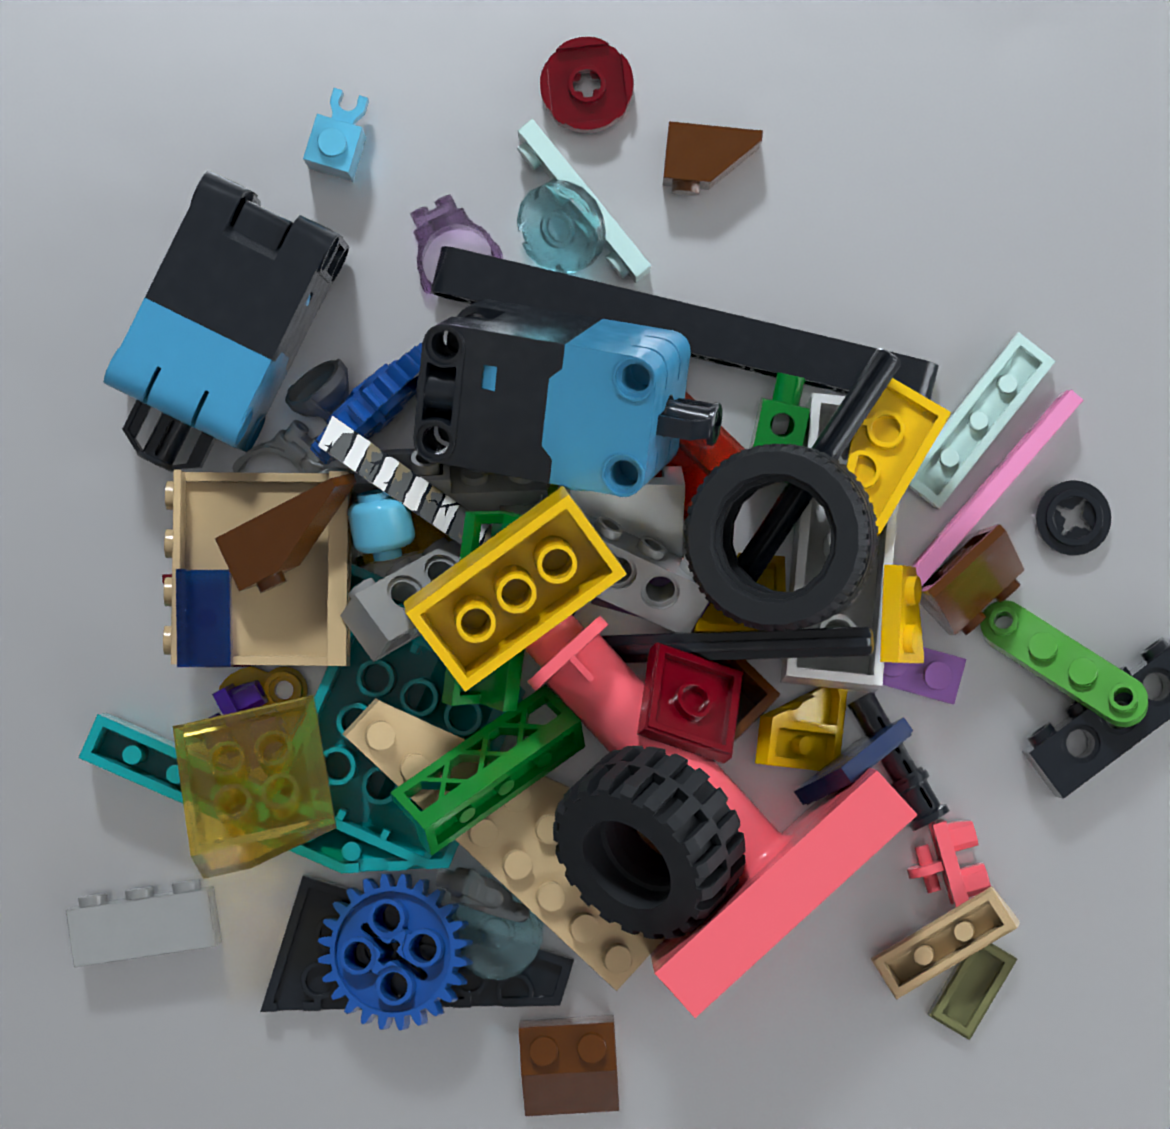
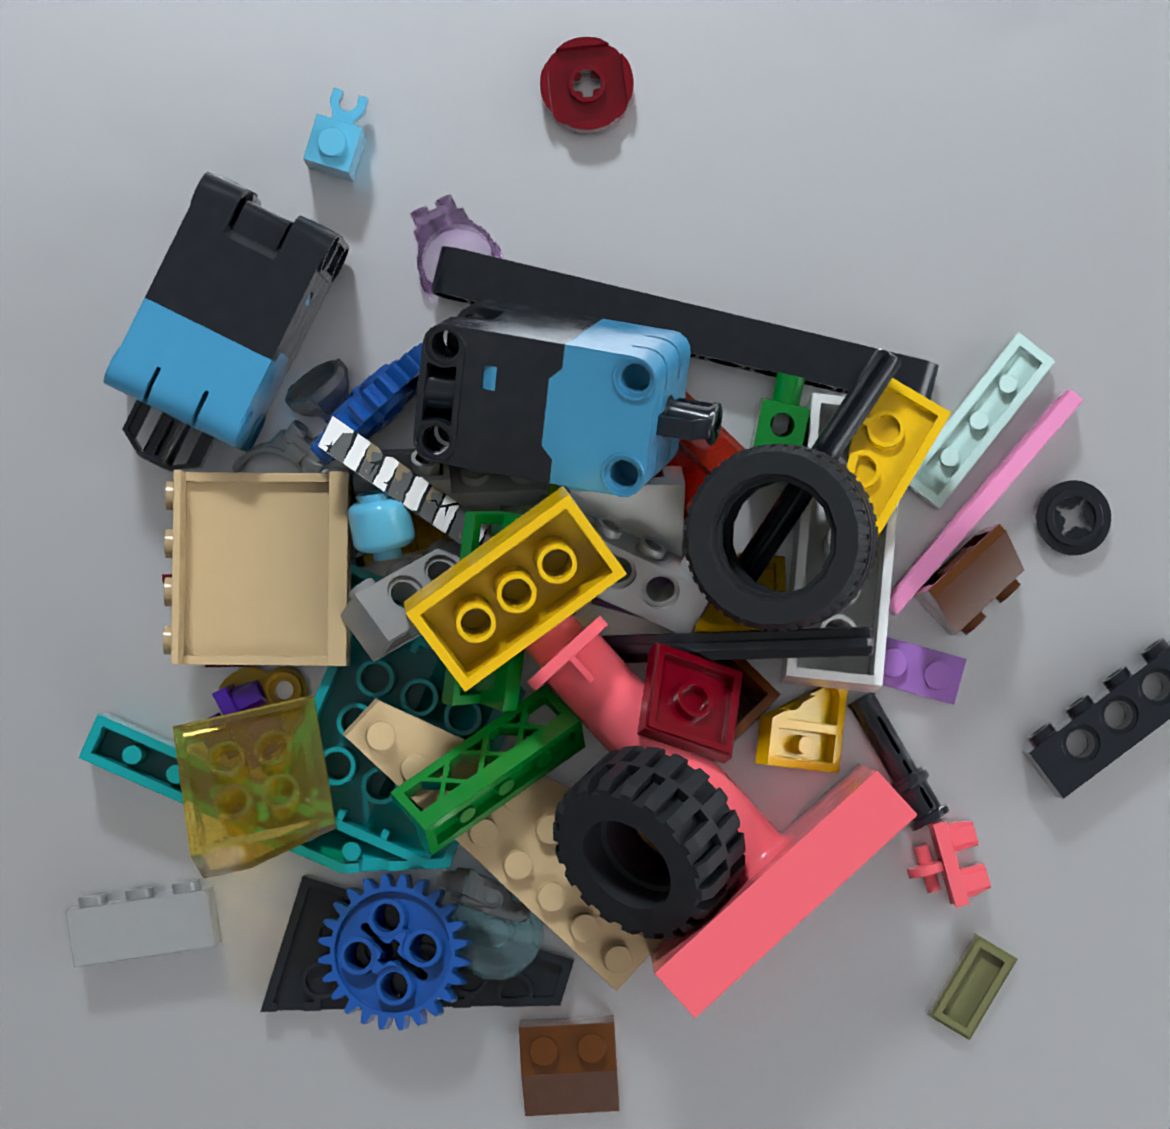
(204, 618): clear blue panel -> none
(282, 536): reddish brown slope -> none
(540, 151): light aqua plate -> none
(561, 226): clear light blue tile -> none
(704, 154): reddish brown slope -> none
(854, 762): dark blue tile -> none
(901, 616): yellow wing -> none
(945, 942): tan slope -> none
(1064, 663): bright green plate -> none

